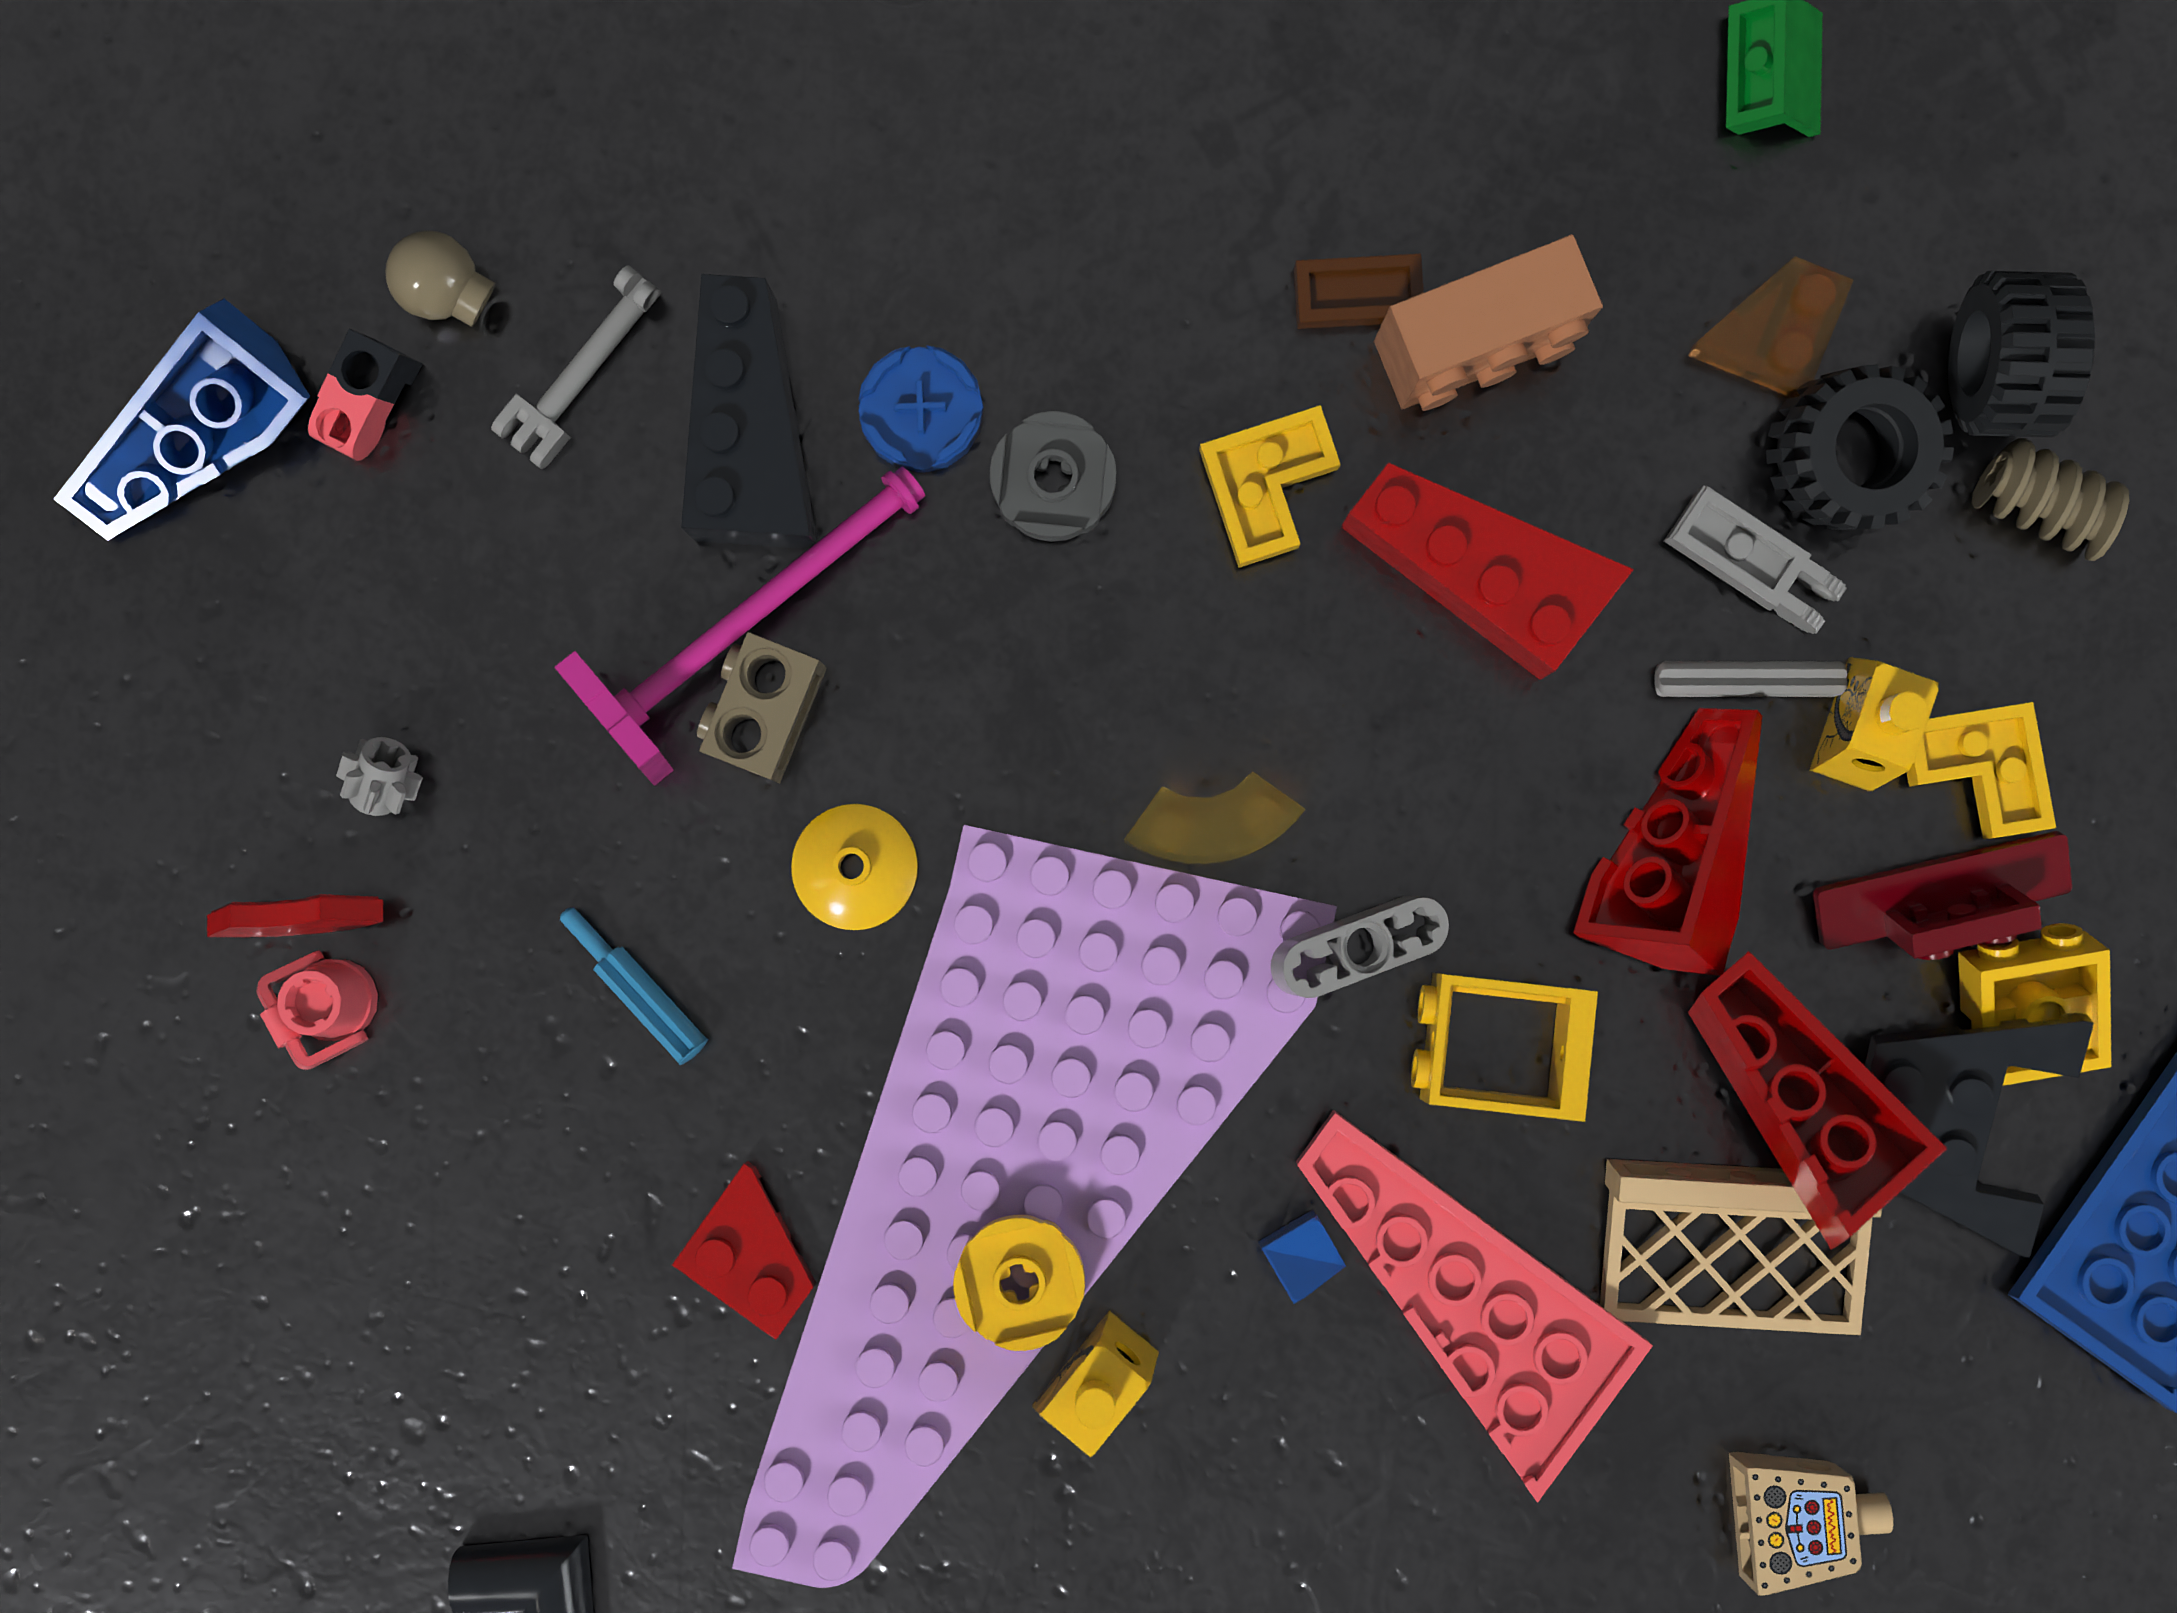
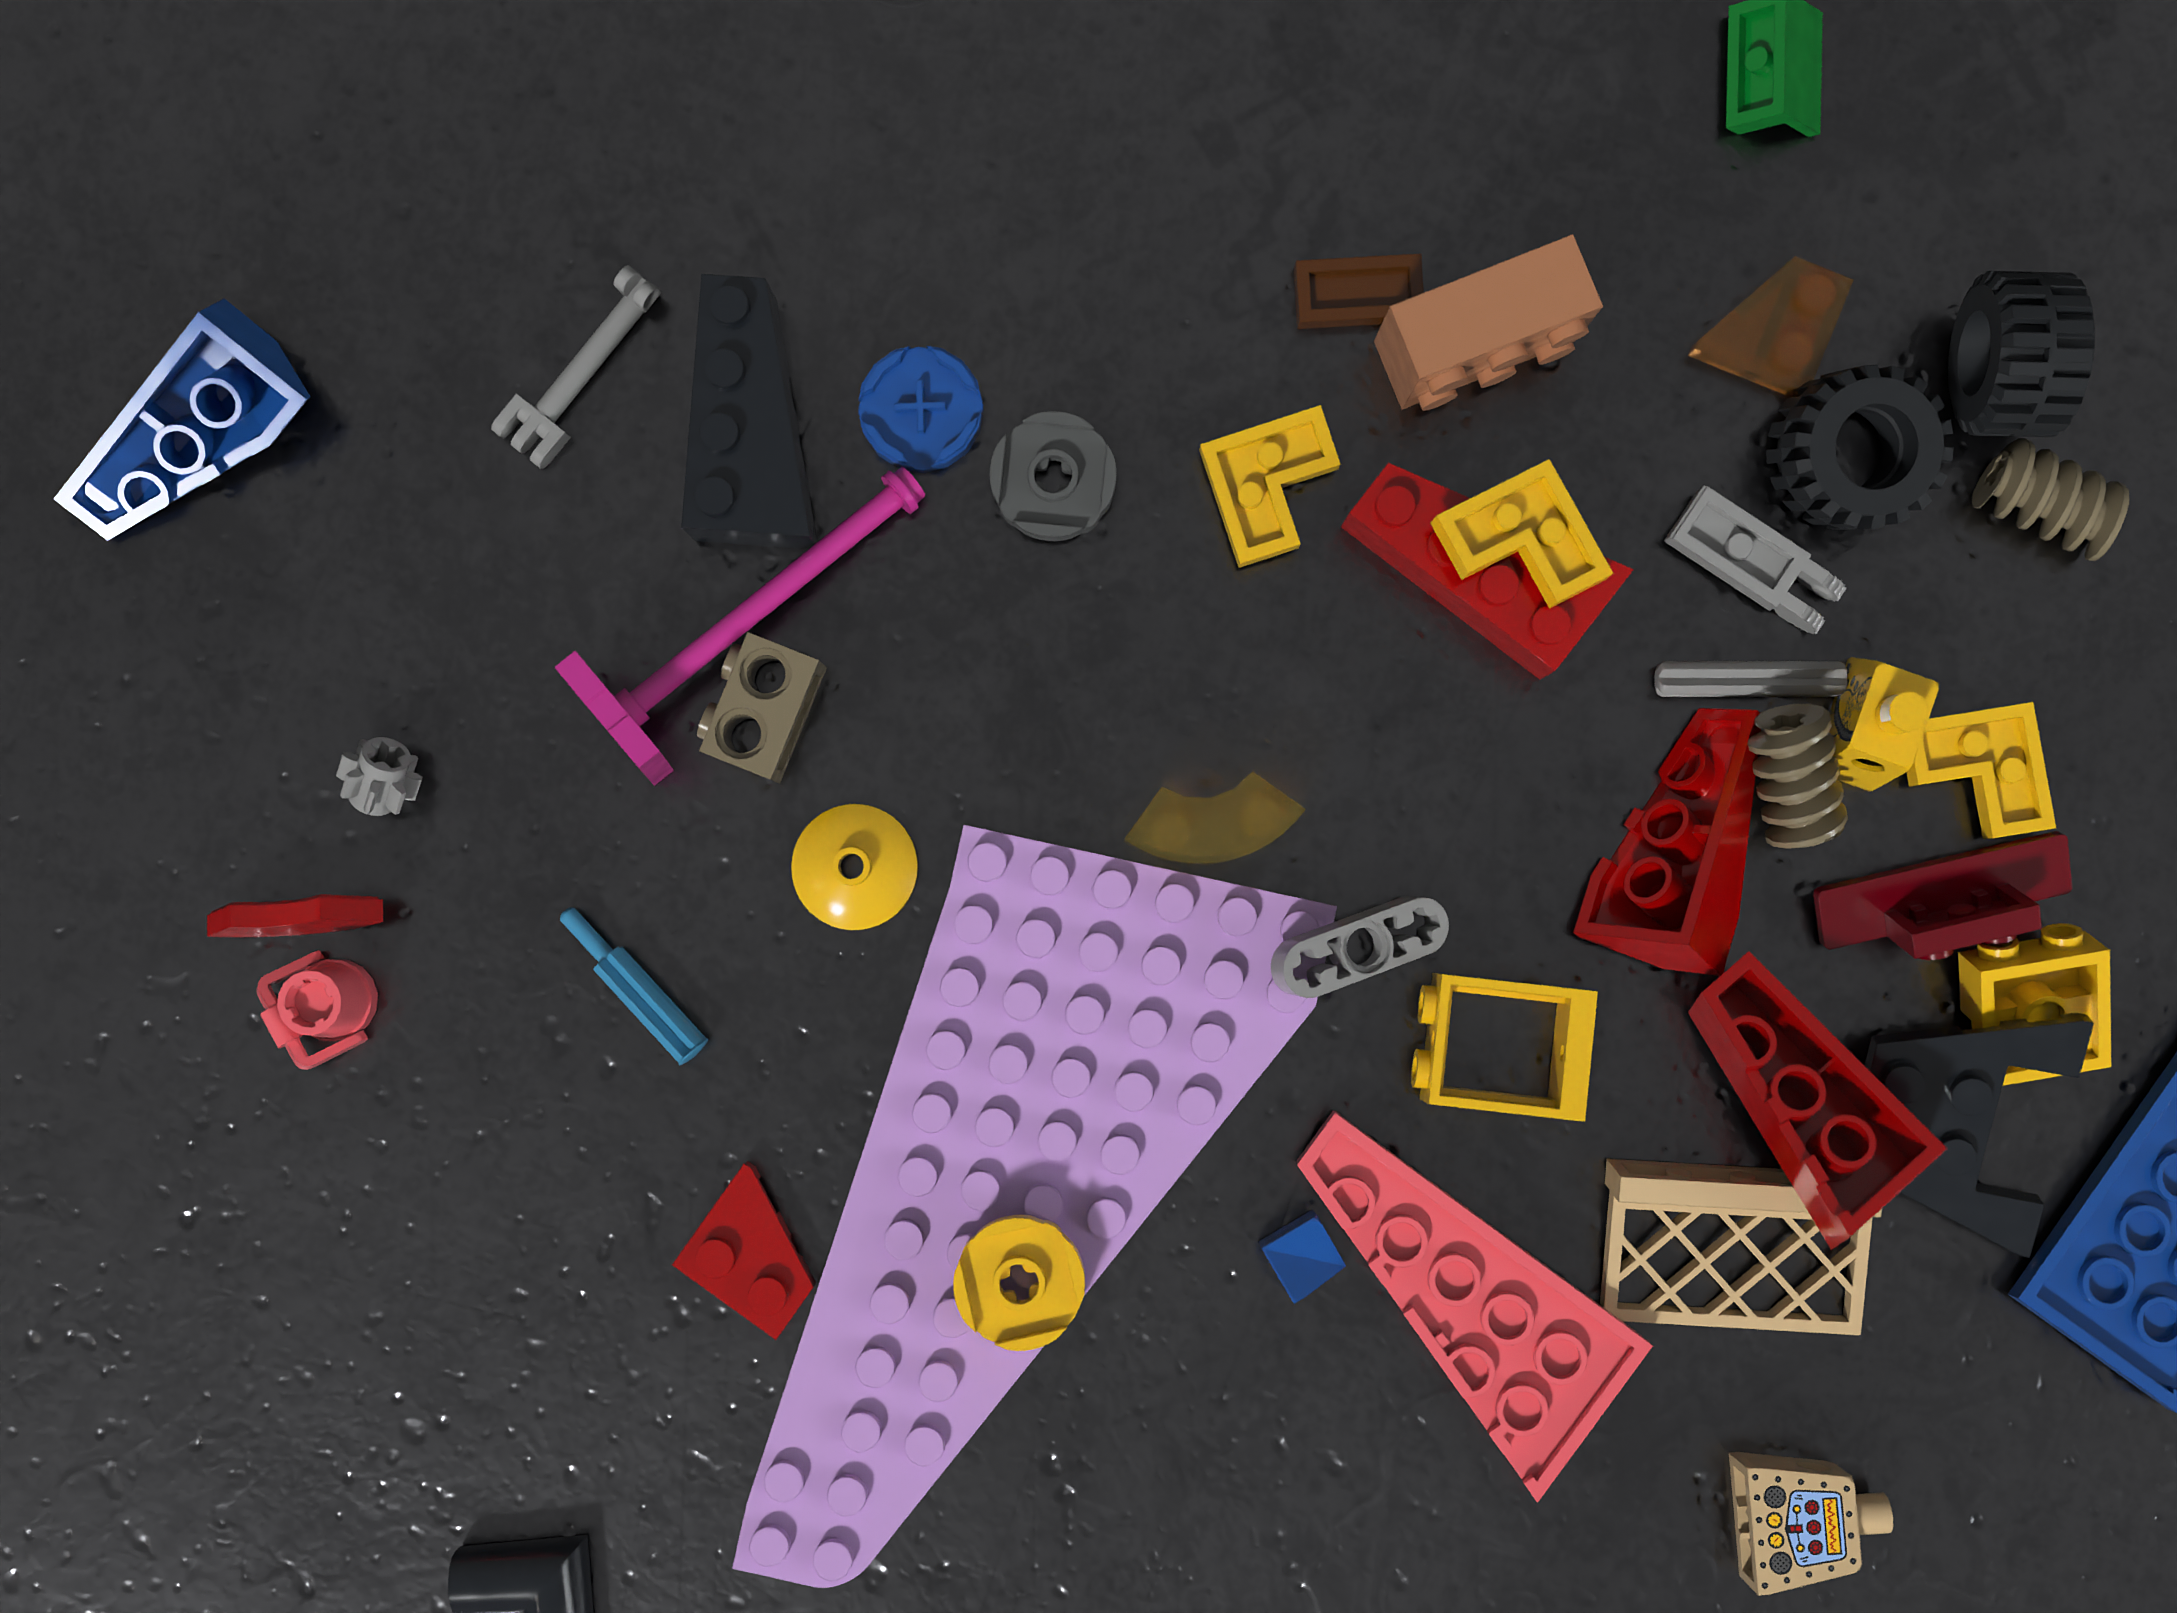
(360, 394): leg -> none
(436, 278): dark tan piece -> none
(1098, 1384): yellow torso -> none
(1527, 517): none -> yellow plate
(1798, 775): none -> dark tan piece

